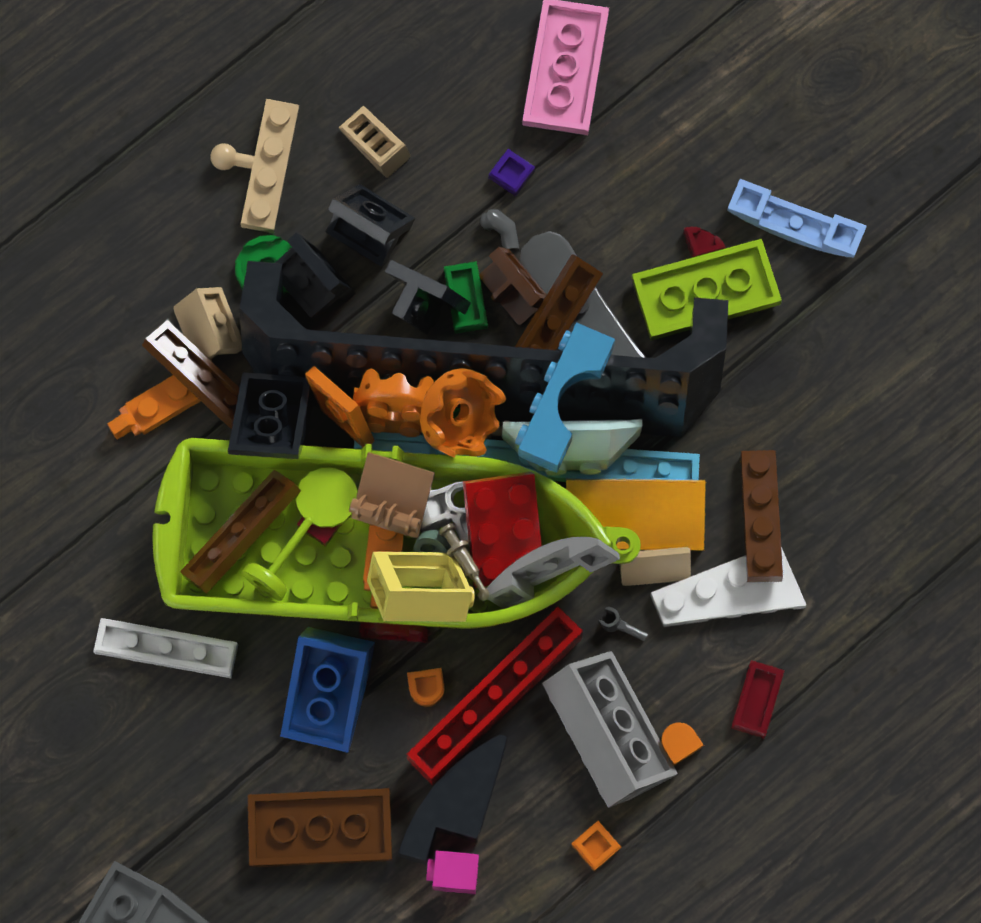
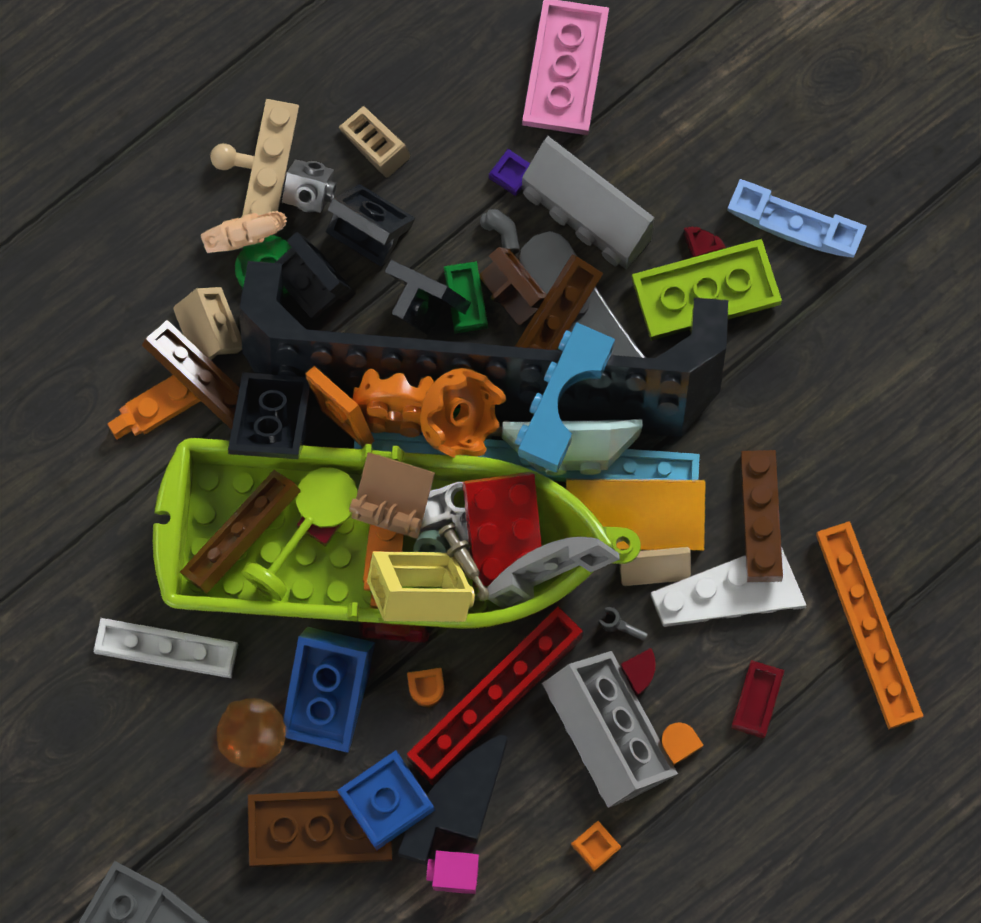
(242, 231): none -> light nougat hinge
(251, 733): none -> clear orange dish
(309, 186): none -> flat silver brick
(386, 800): none -> blue tile
(587, 204): none -> light grey slope
(640, 670): none -> dark red tile
(869, 625): none -> orange plate

